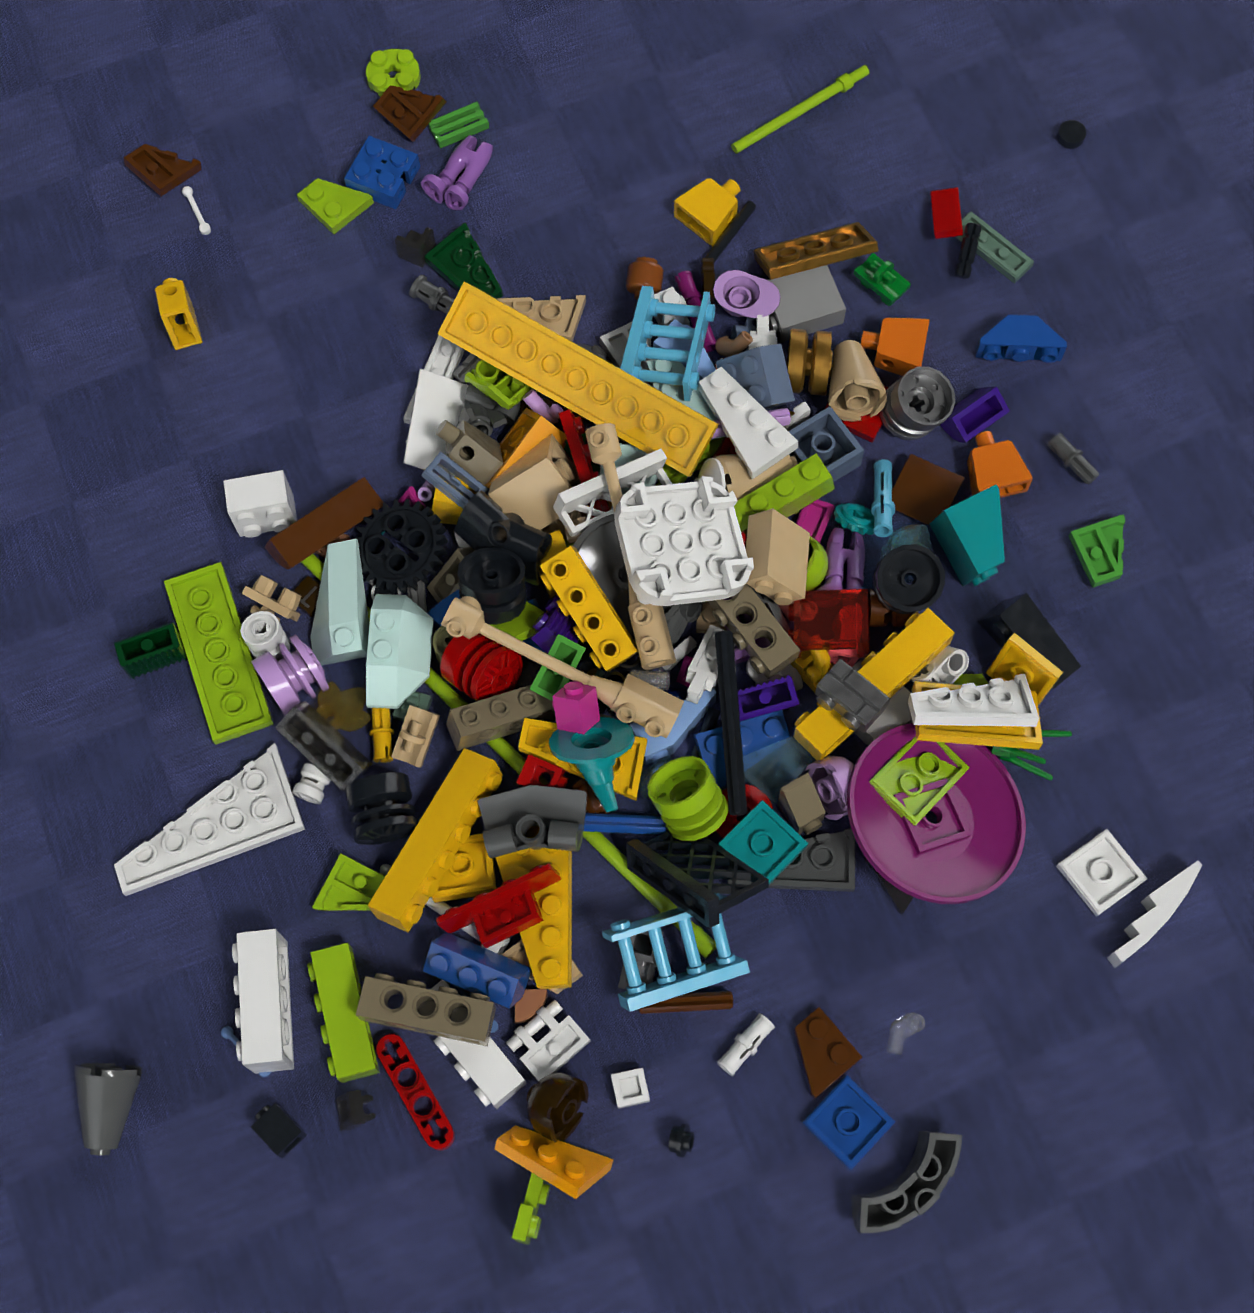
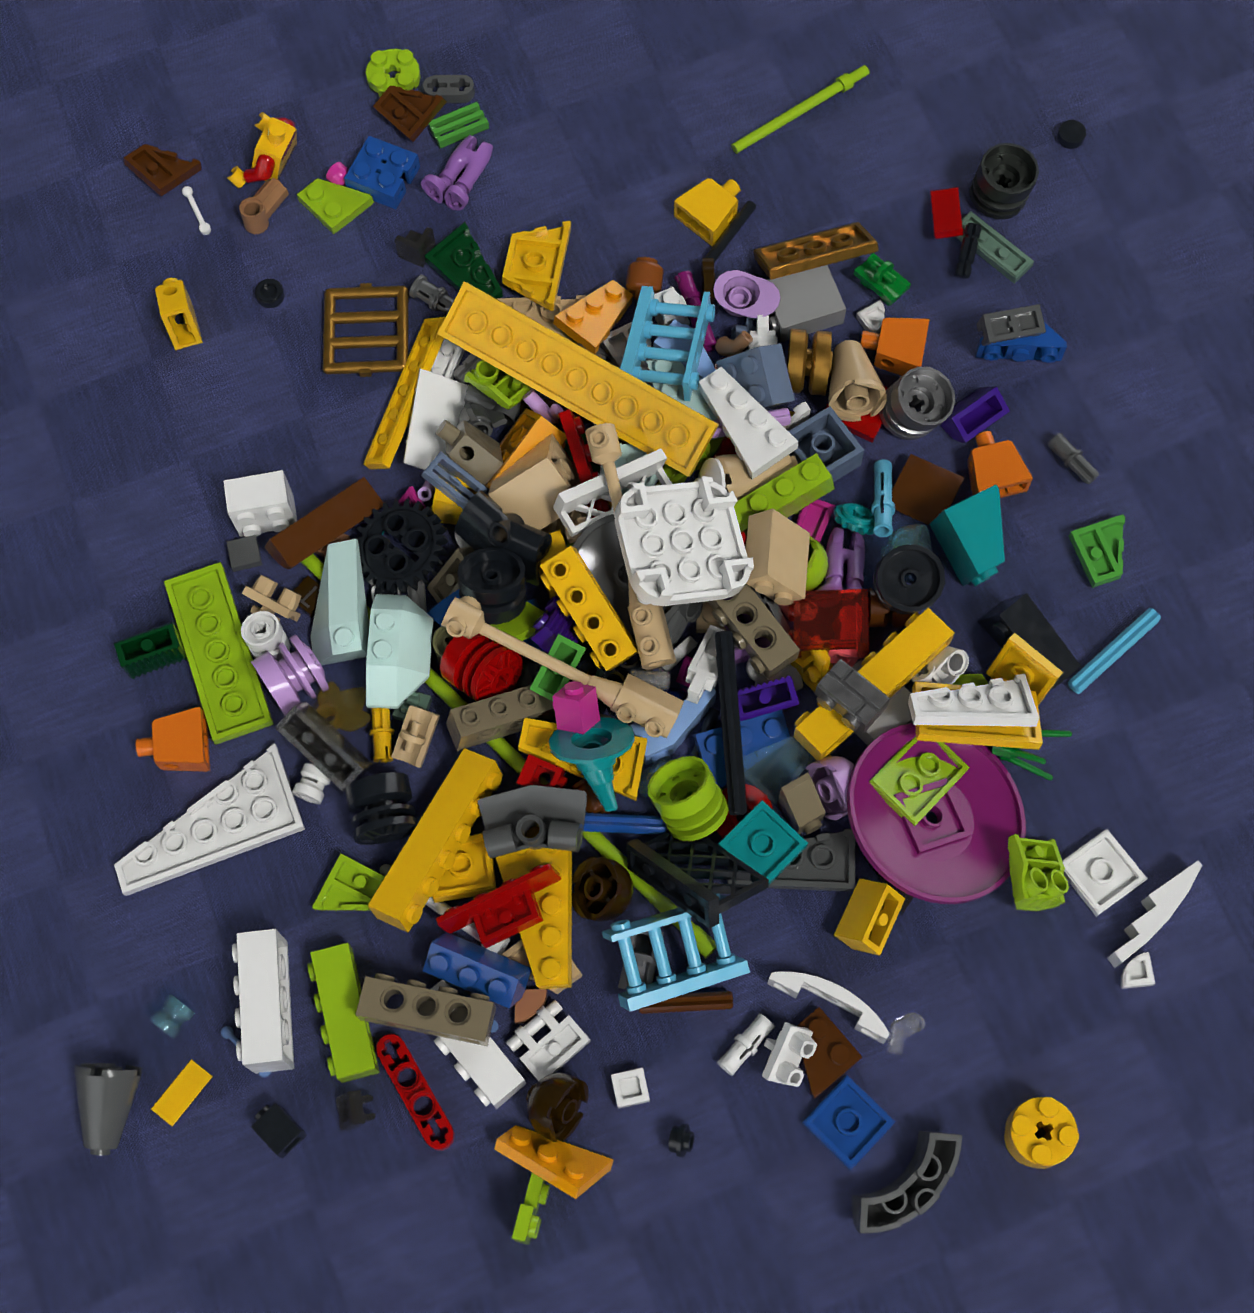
(171, 1016): none -> clear light blue wheel
(178, 742): none -> orange torso
(181, 1092): none -> yellow sticker
(244, 553): none -> dark grey tile
(259, 208): none -> medium nougat piece
(269, 293): none -> black tile
(270, 153): none -> torso
(331, 318): none -> pearl gold bar
(337, 173): none -> dark pink hinge
(401, 403): none -> yellow tile
(449, 87): none -> dark grey beam
(537, 263): none -> yellow wing
(594, 315): none -> light orange wing
(601, 889): none -> dark brown cylinder
(787, 1053): none -> white hips
(868, 1020): none -> white slope
(869, 916): none -> yellow brick
(872, 317): none -> white tile
(1004, 181): none -> pearl dark grey wheel
(1011, 324): none -> dark grey hinge
(1036, 874): none -> lime slope
(1057, 1142): none -> yellow brick
(1114, 650): none -> medium azure axle
(1138, 972): none -> white tile

